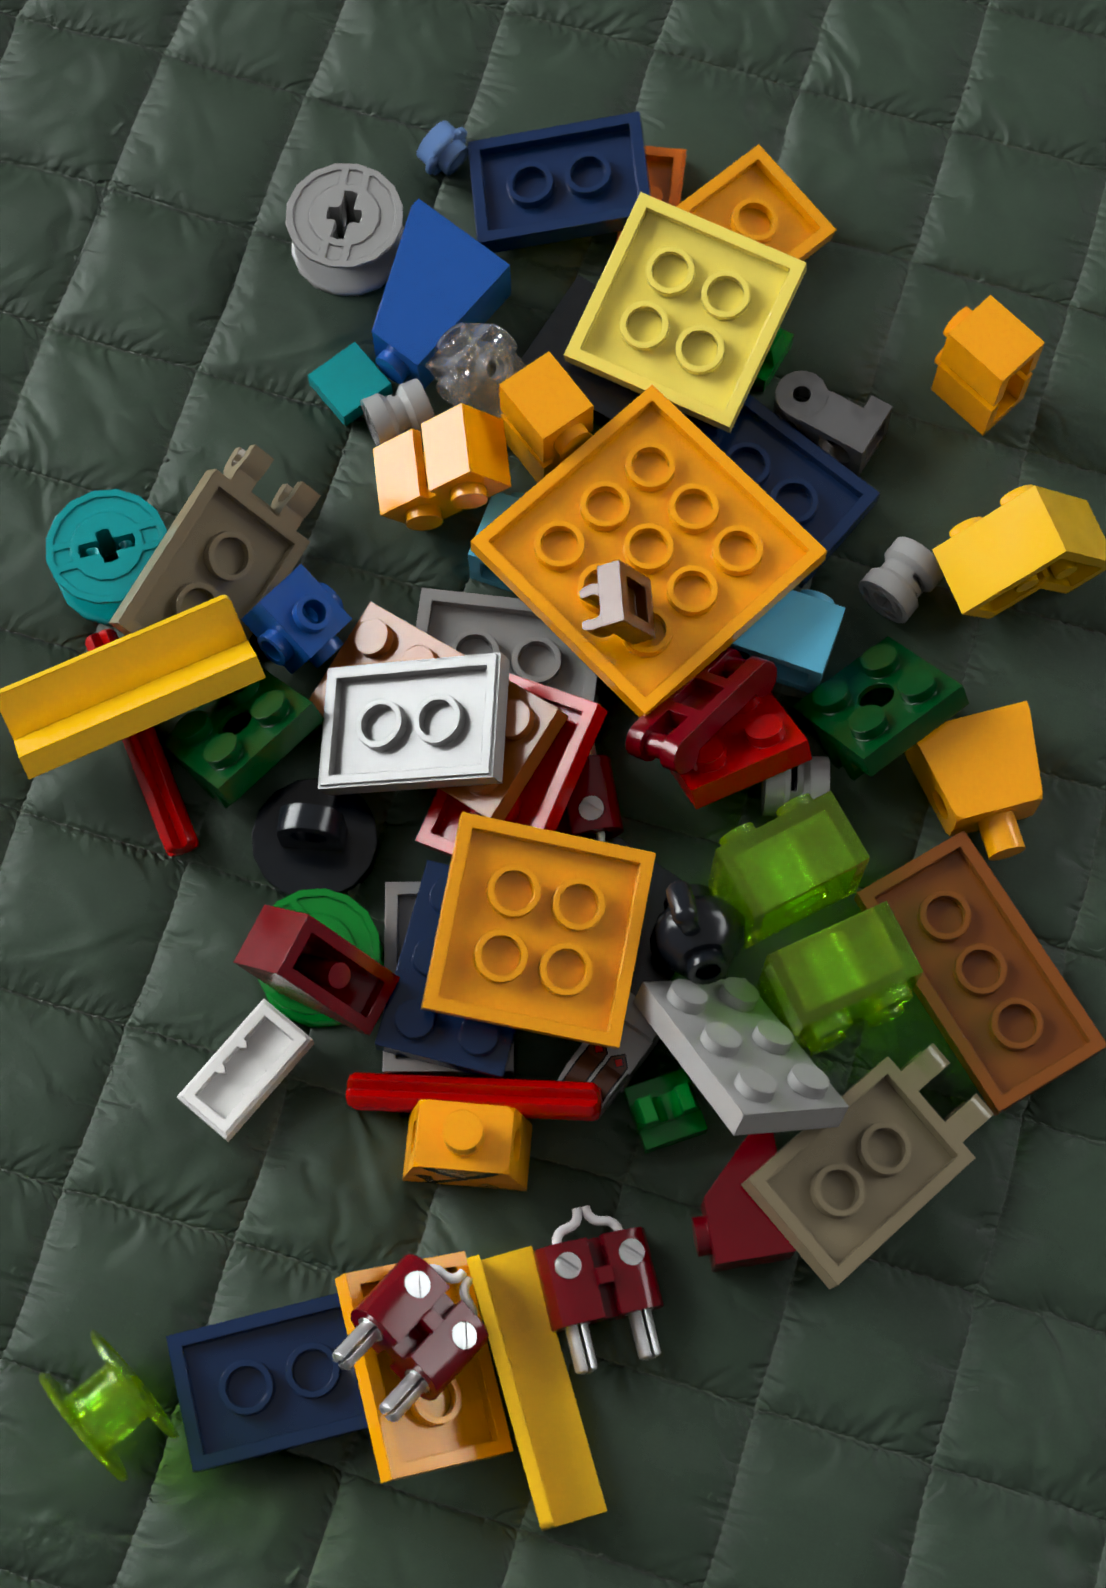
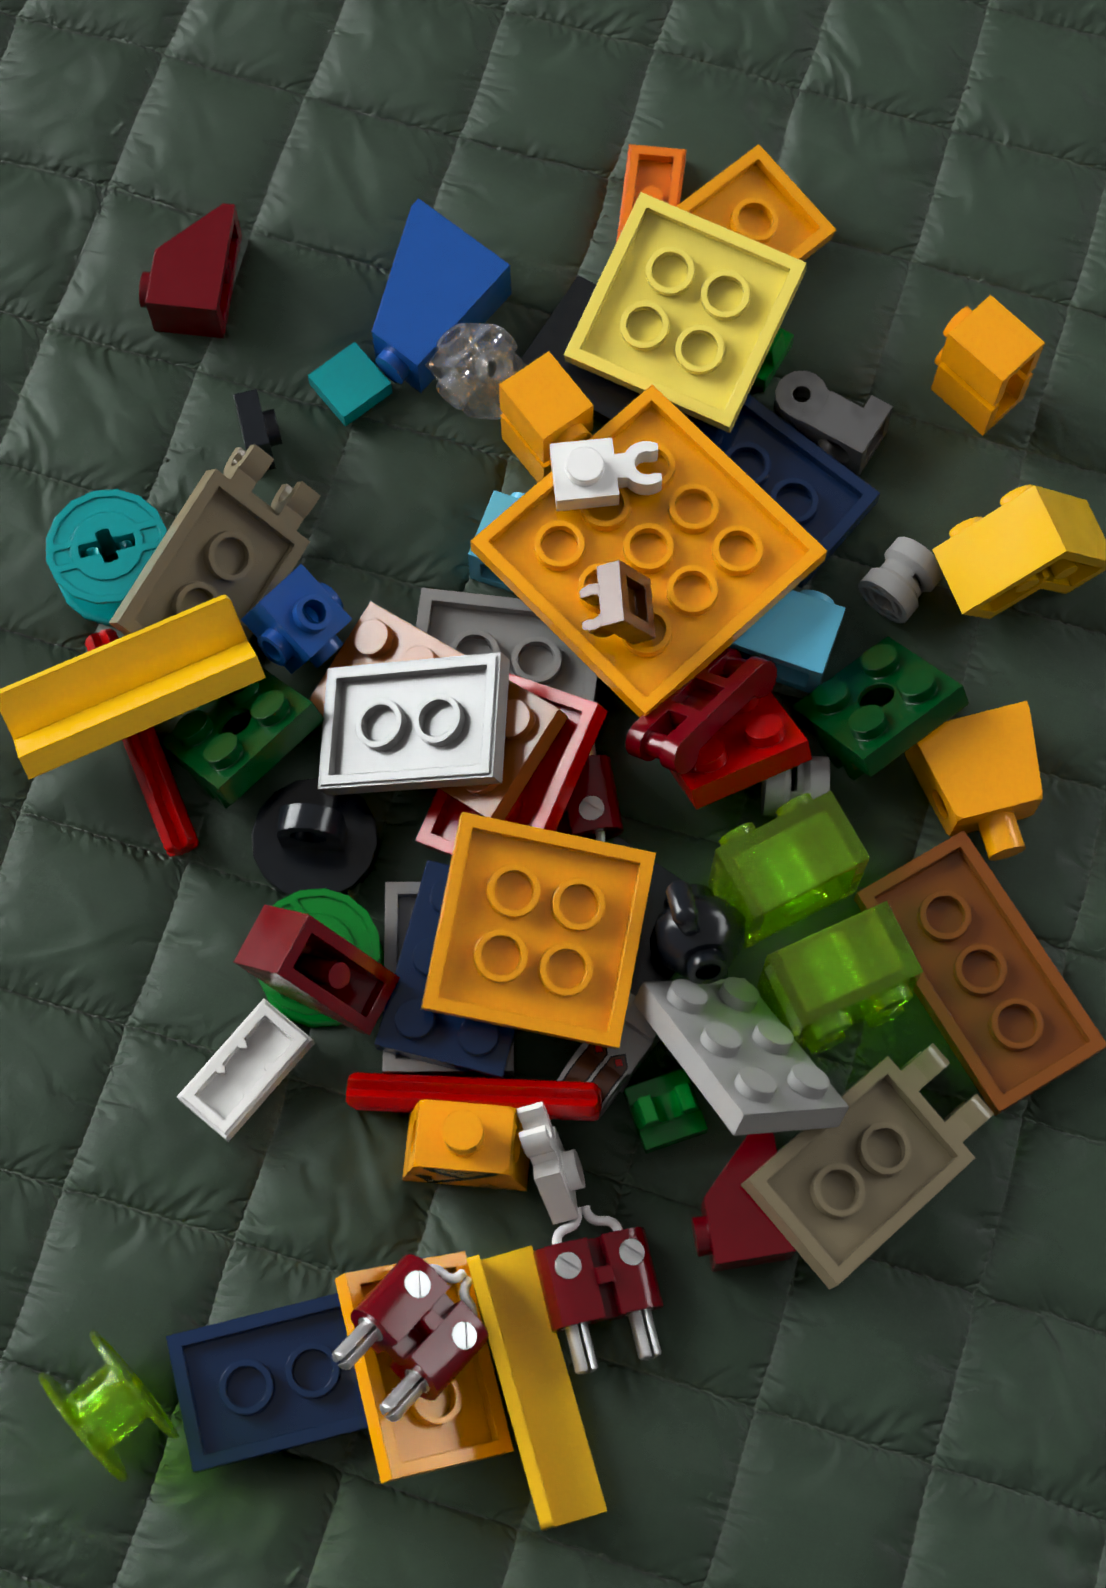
(194, 276): none -> dark red slope
(257, 425): none -> black plate
(322, 212): light grey piece -> none
(396, 414): light grey wheel -> none
(443, 149): medium blue plate -> none
(457, 471): light orange piece -> none
(555, 1170): none -> white plate
(557, 181): dark blue plate -> none
(591, 474): none -> white plate

